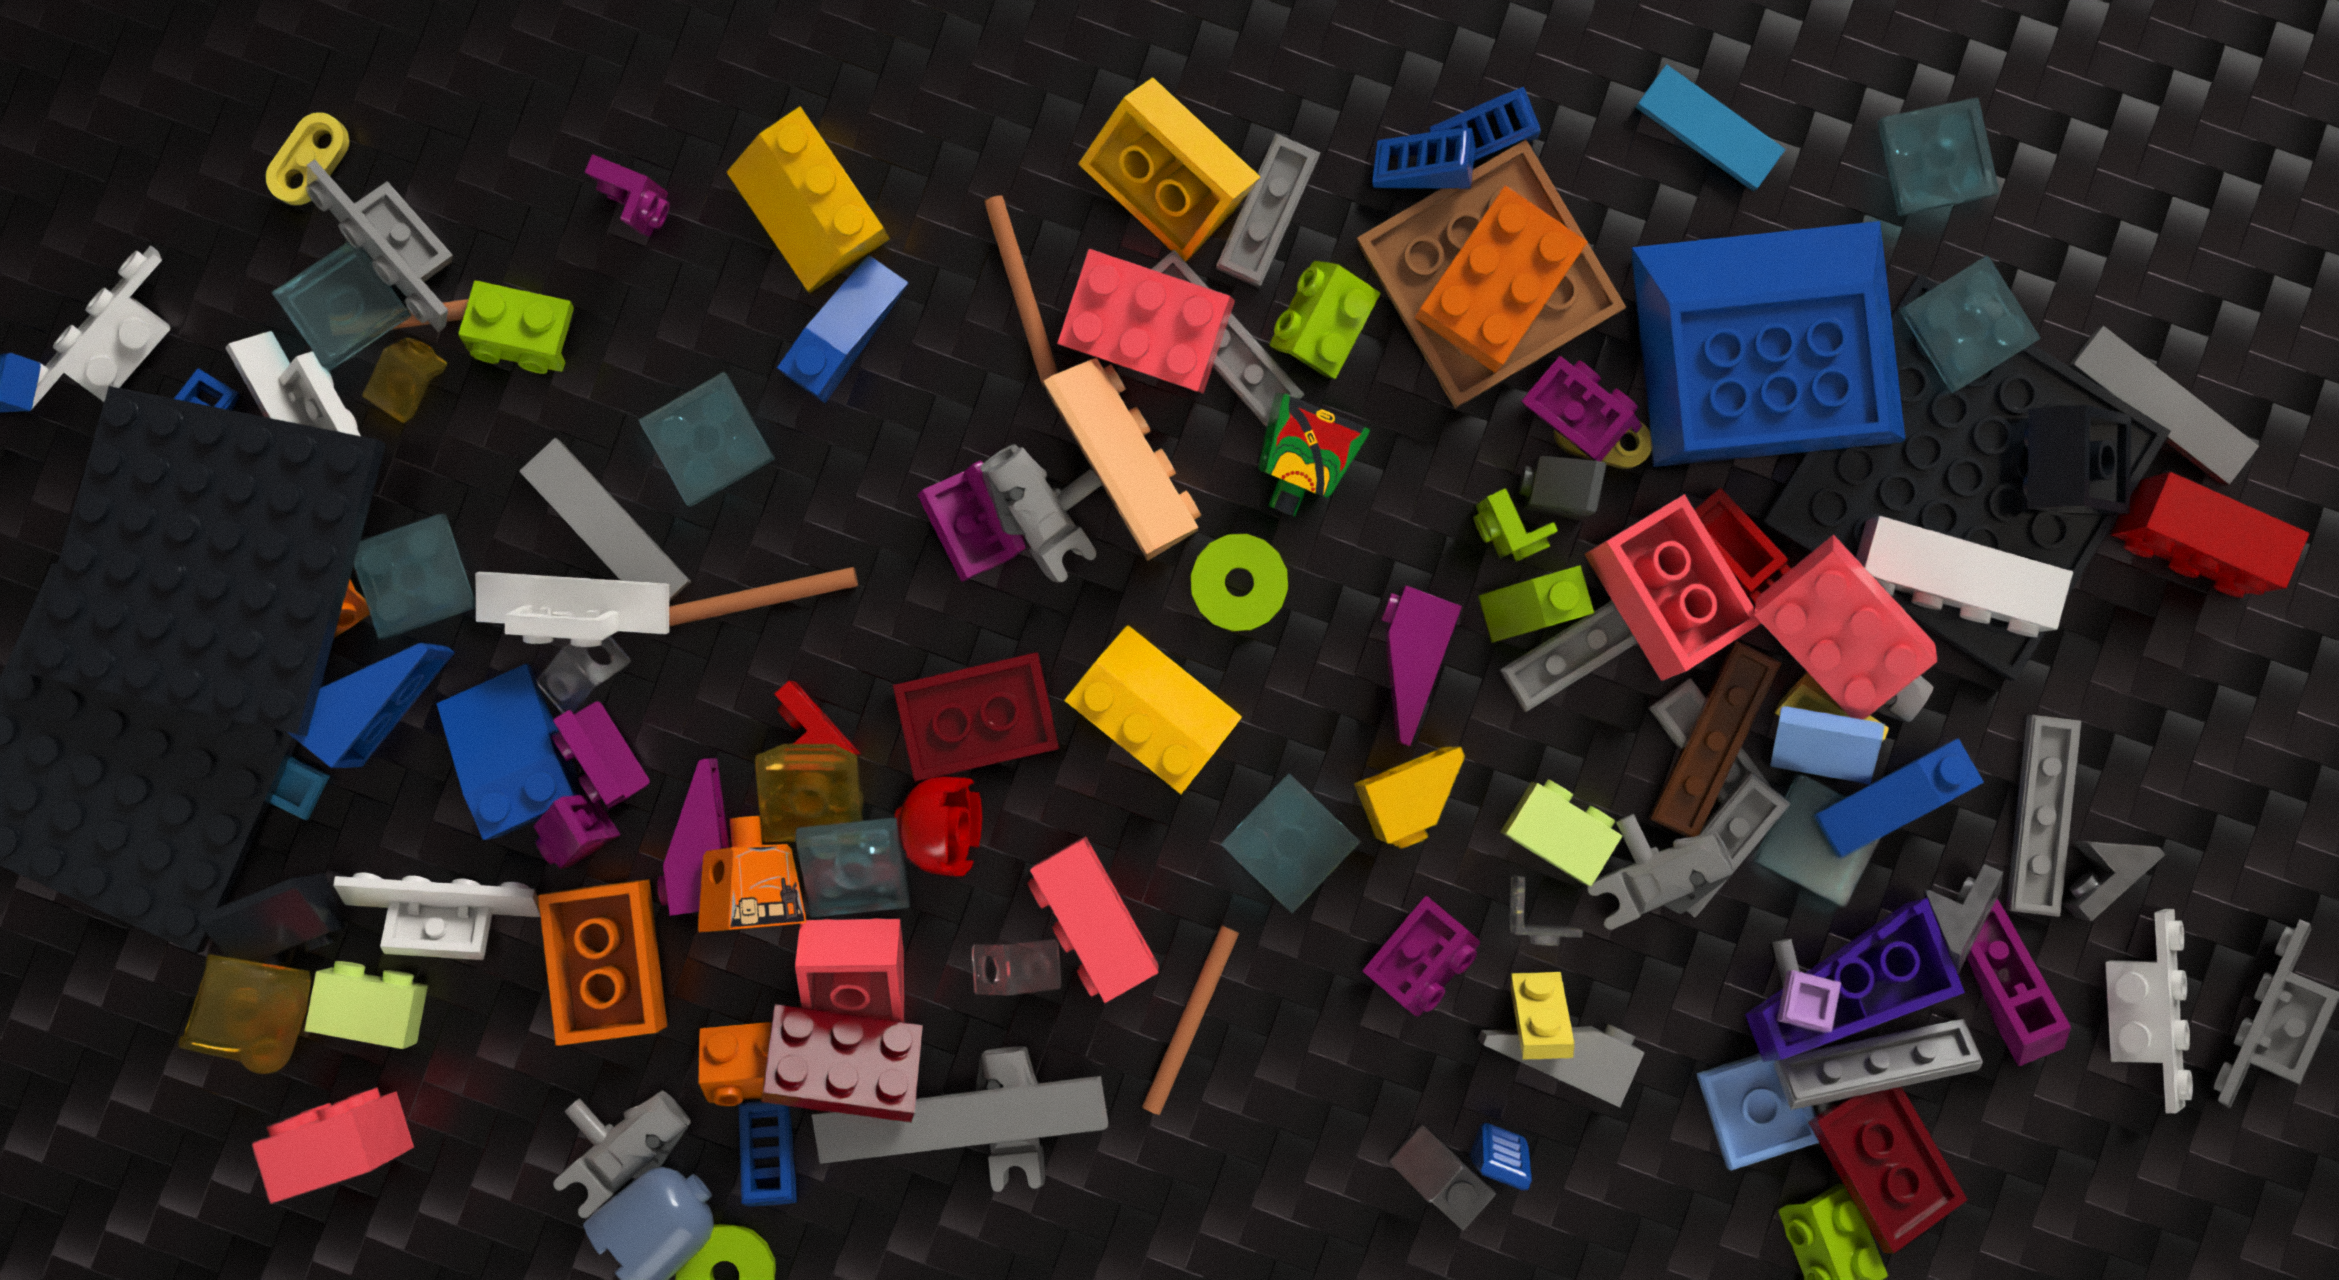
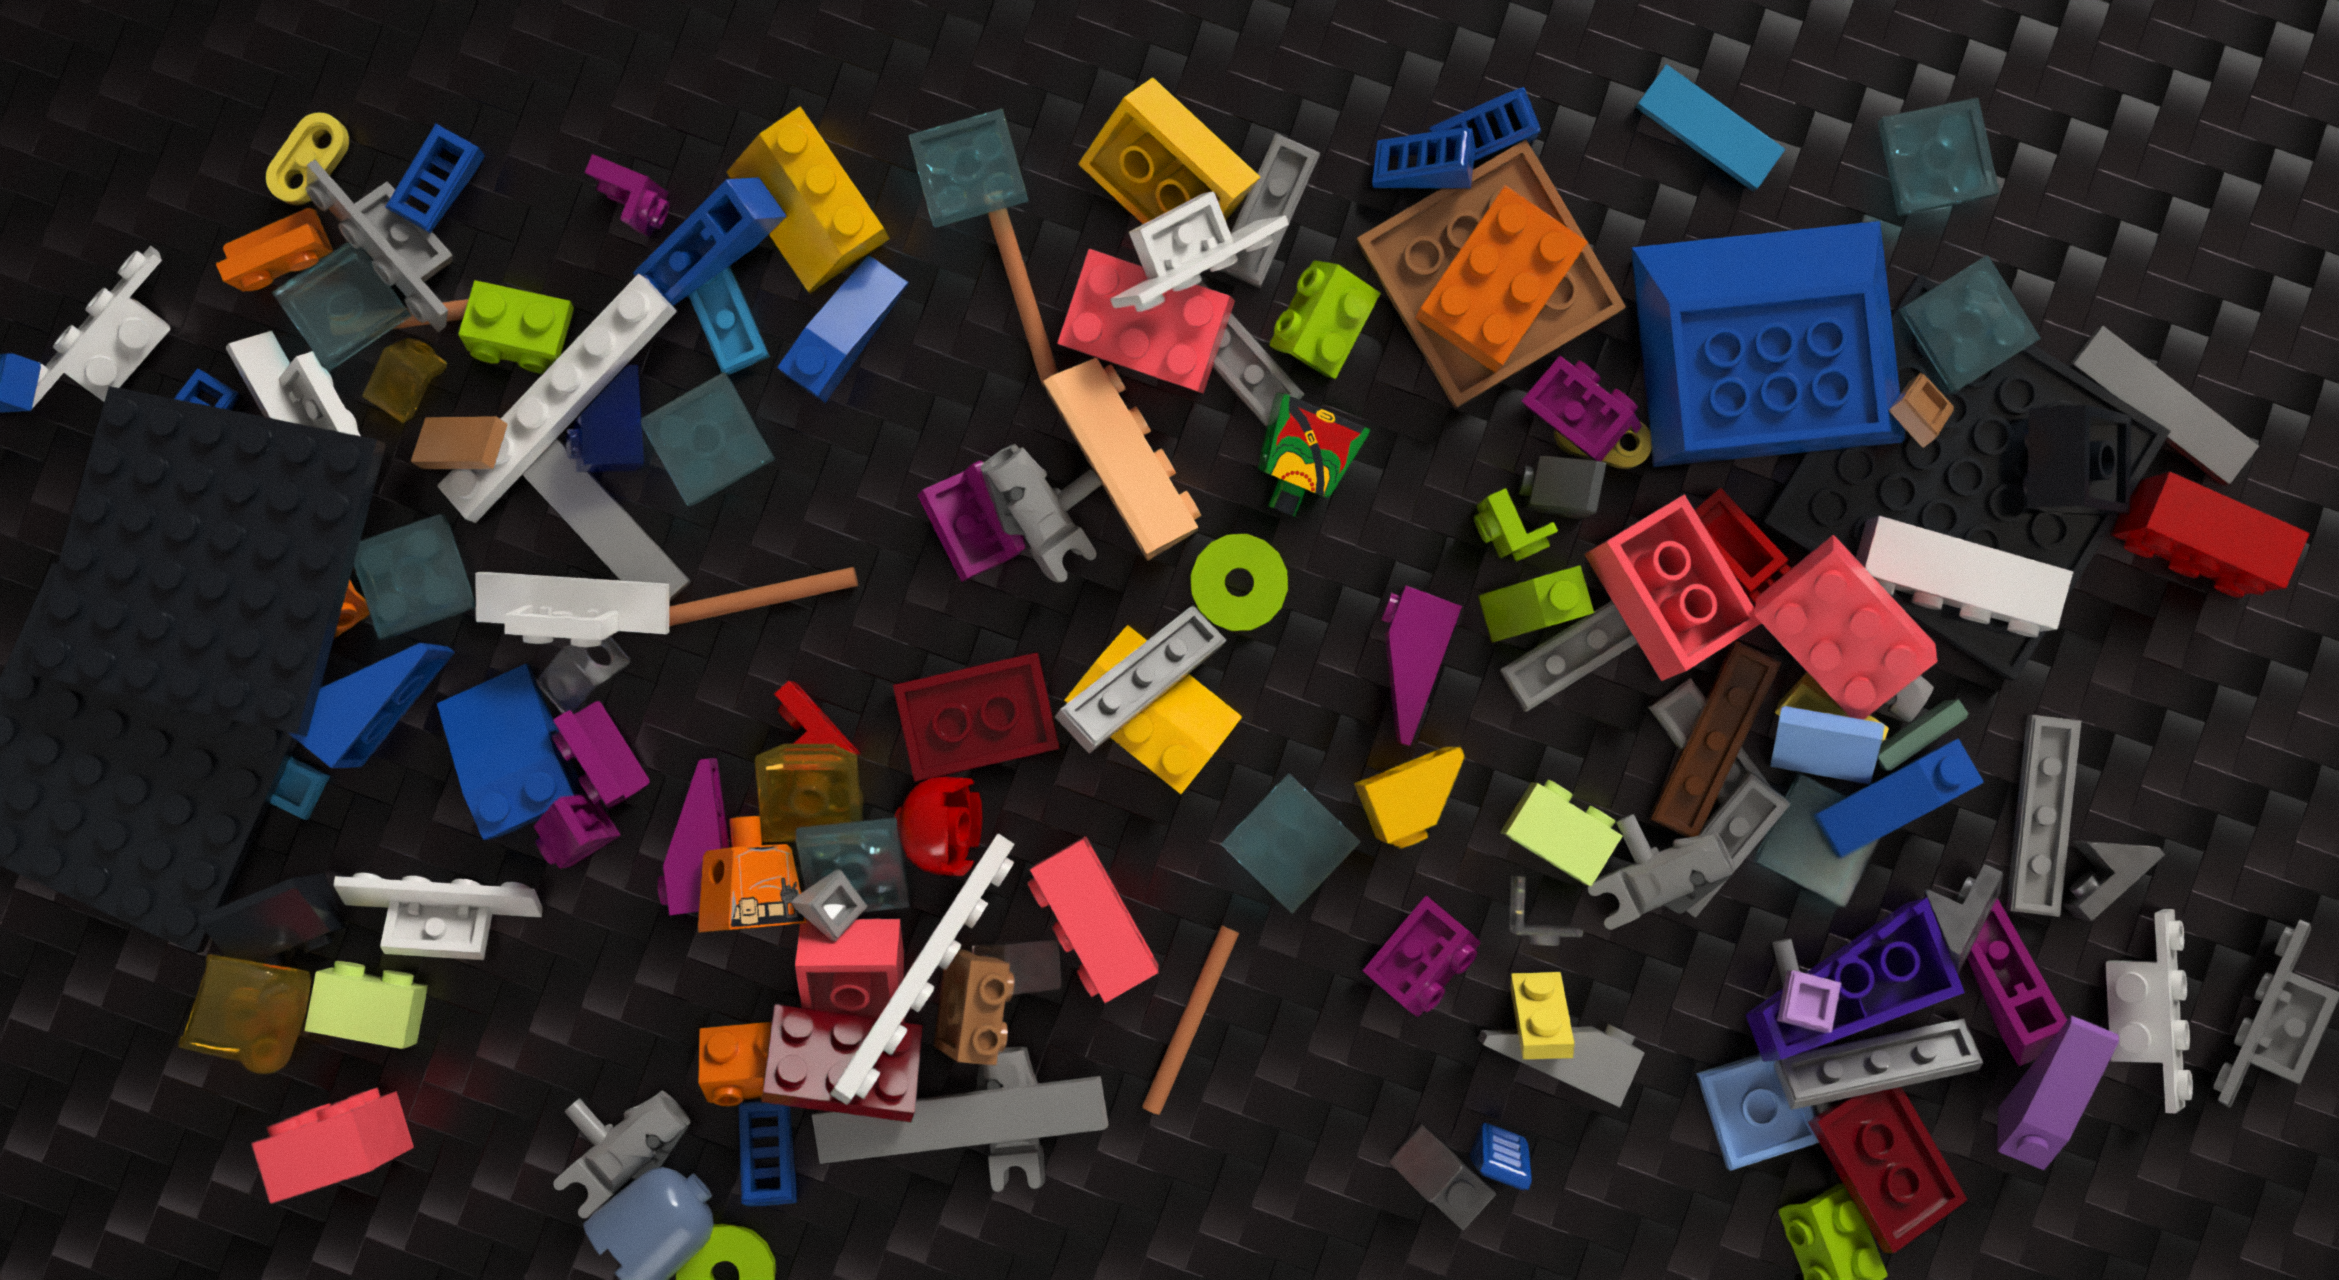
(274, 251): none -> orange bracket
(429, 155): none -> blue slope
(459, 442): none -> medium nougat tile
(562, 394): none -> white plate
(602, 962): orange brick -> none
(610, 429): none -> clear blue slope
(712, 238): none -> blue slope
(728, 323): none -> dark azure tile
(830, 904): none -> light grey slope
(914, 988): none -> white plate
(968, 168): none -> clear light blue plate
(973, 1008): none -> medium nougat plate
(1140, 679): none -> light grey tile
(1187, 243): none -> white bracket
(1920, 734): none -> sand green tile
(1922, 409): none -> medium nougat tile
(2053, 1093): none -> medium lavender slope

